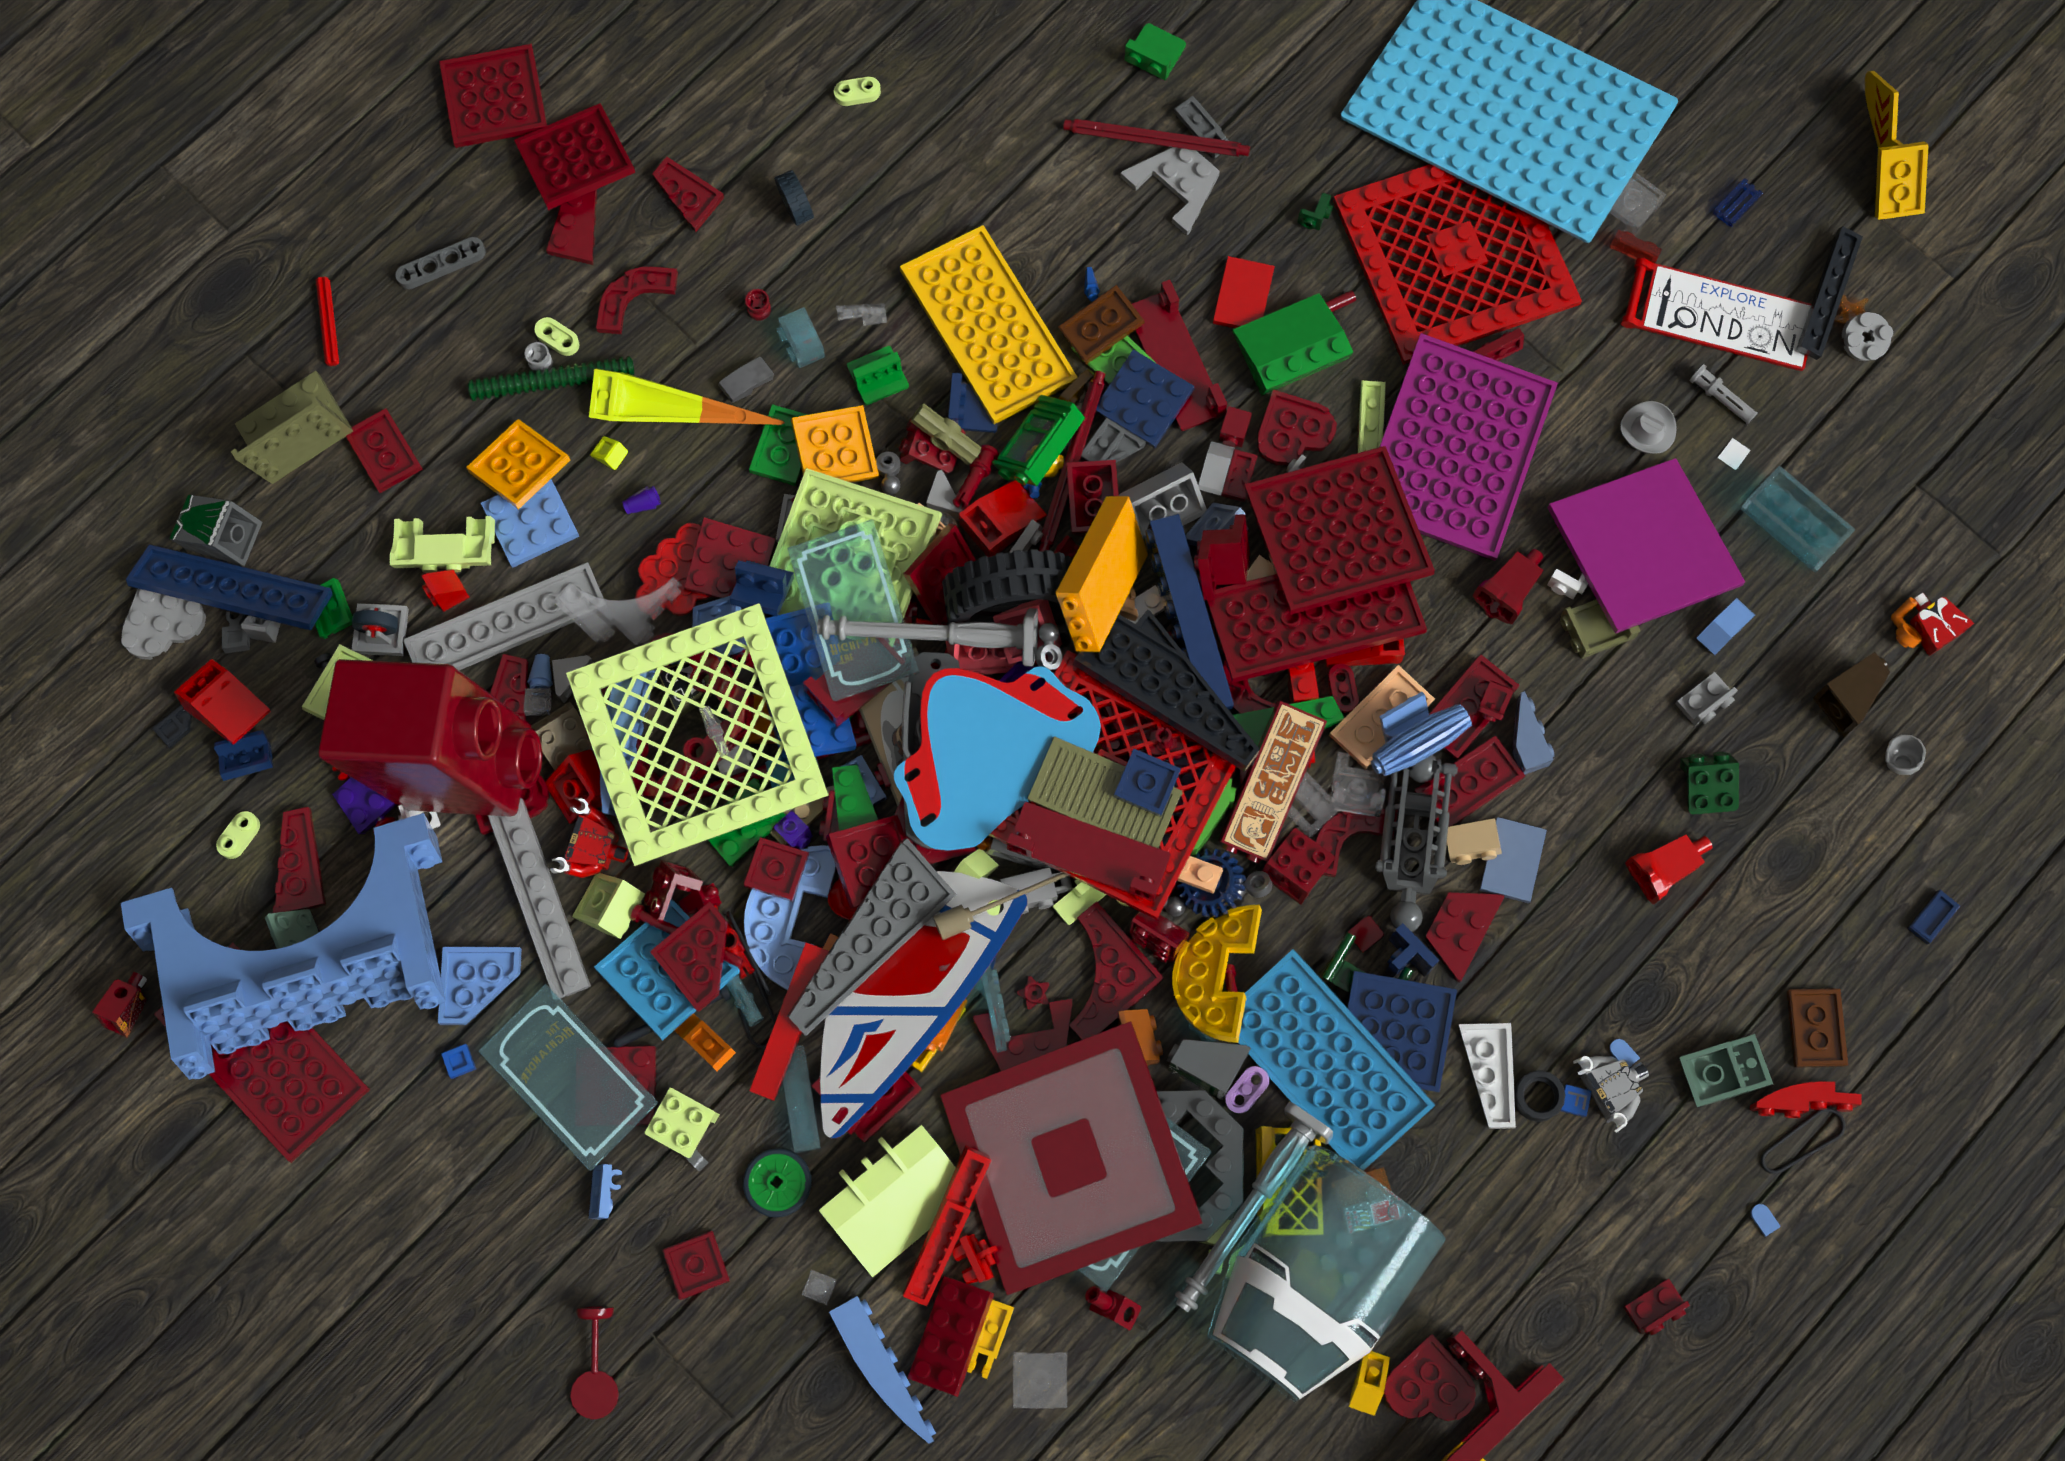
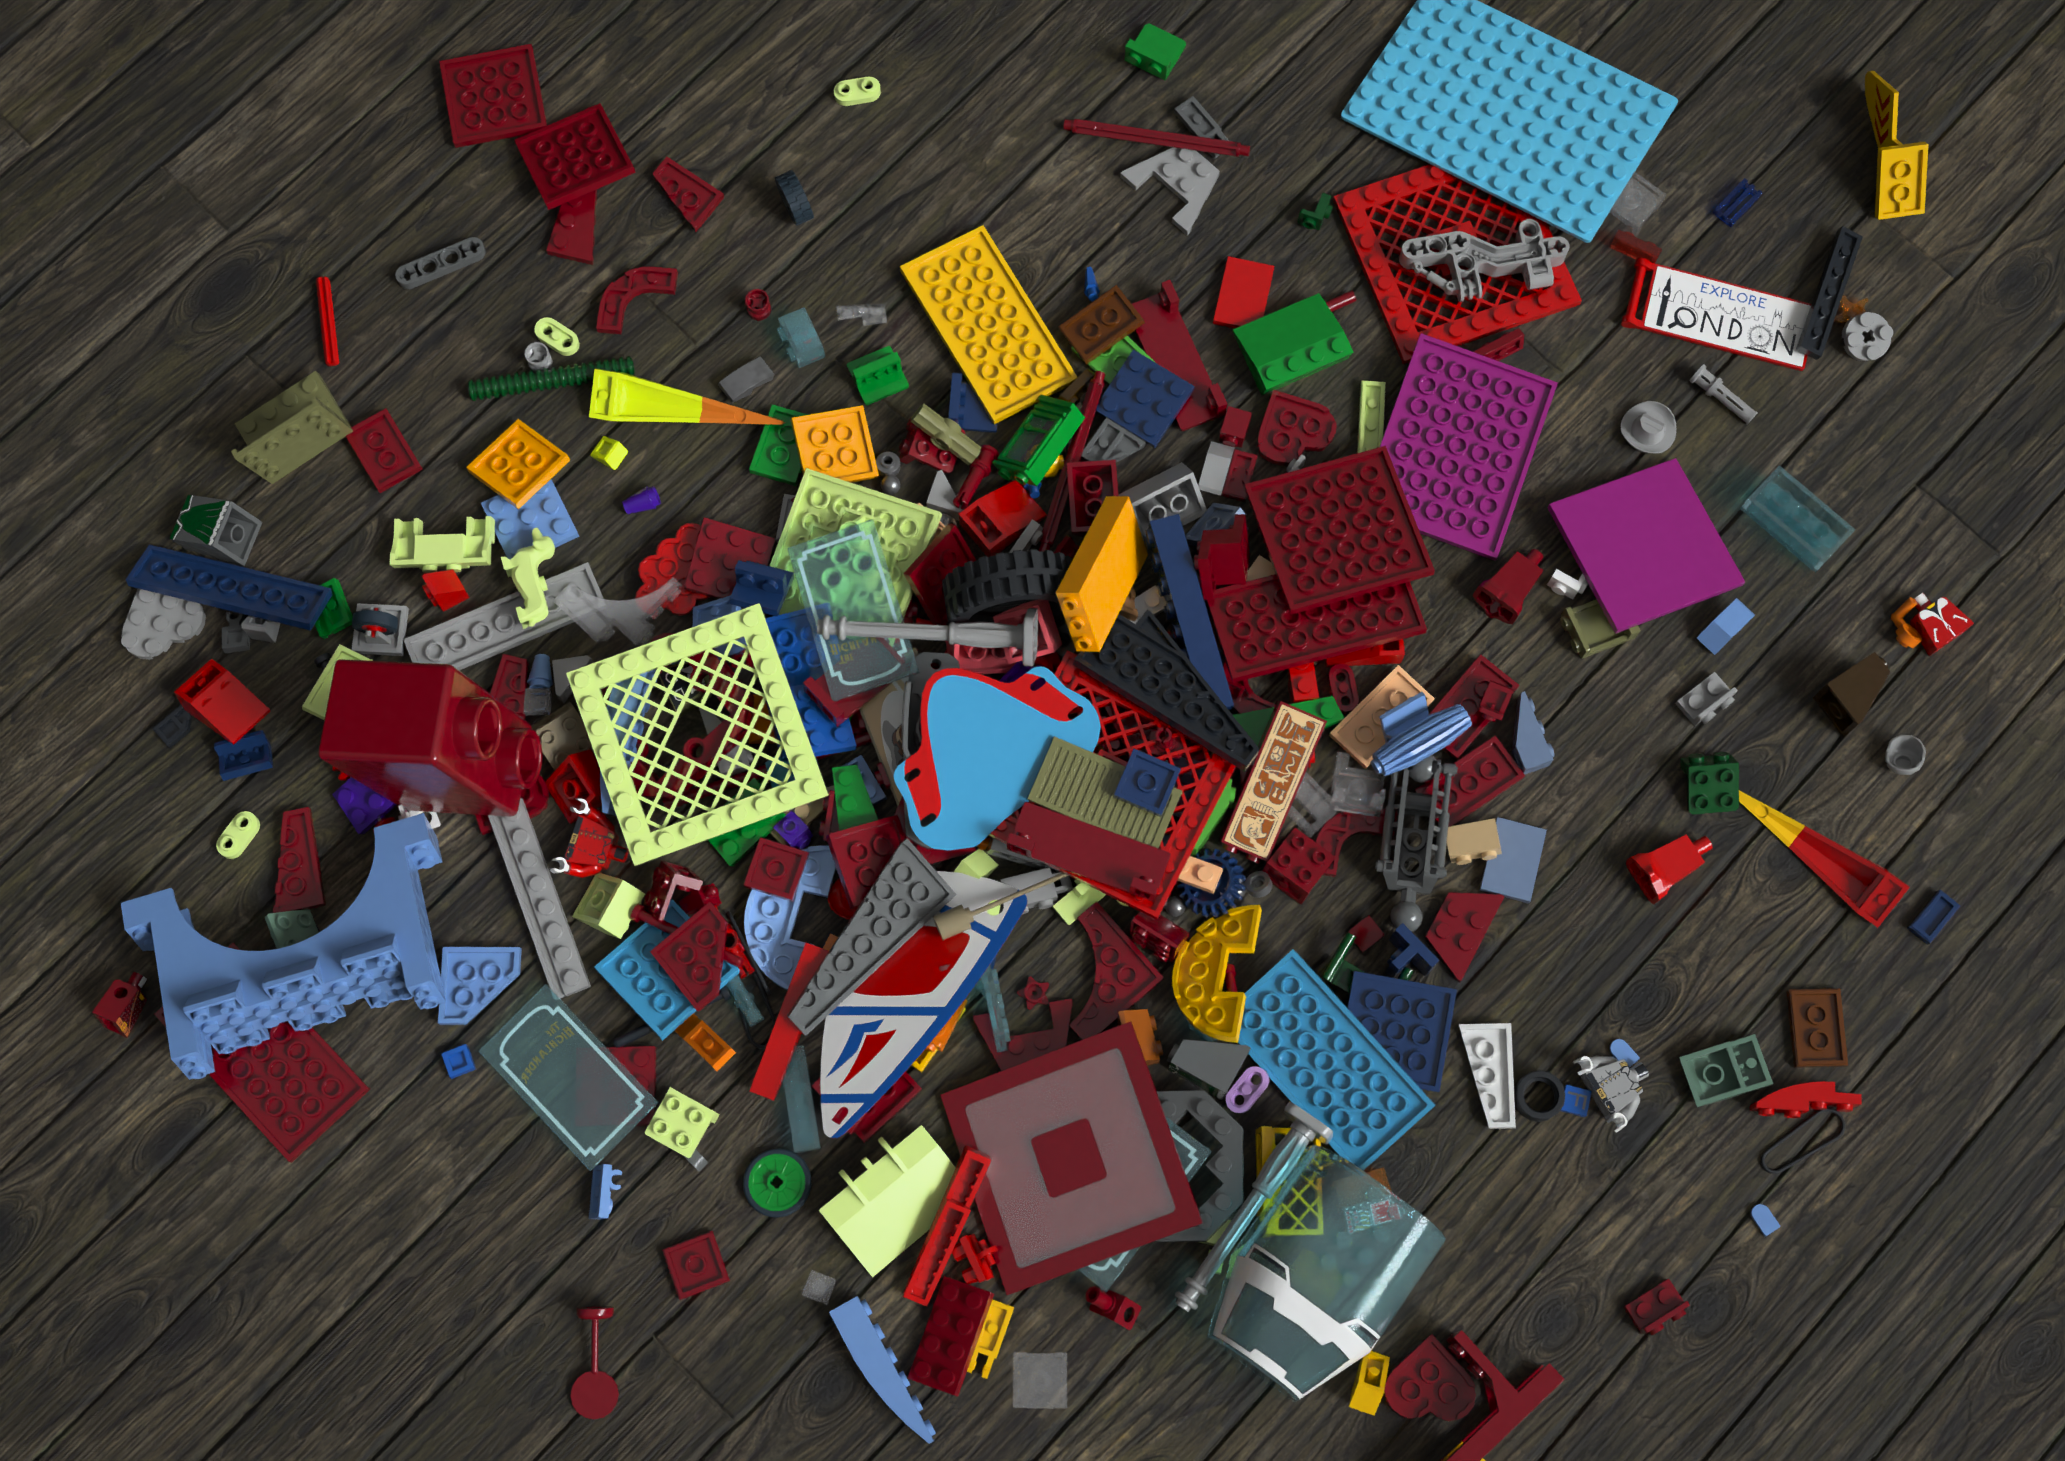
(524, 573): none -> yellowish green animal
(714, 731): clear bar -> none
(1048, 634): flat silver plate -> none
(1529, 256): none -> light grey beam
(1734, 454): white sticker -> none
(1858, 881): none -> red plate

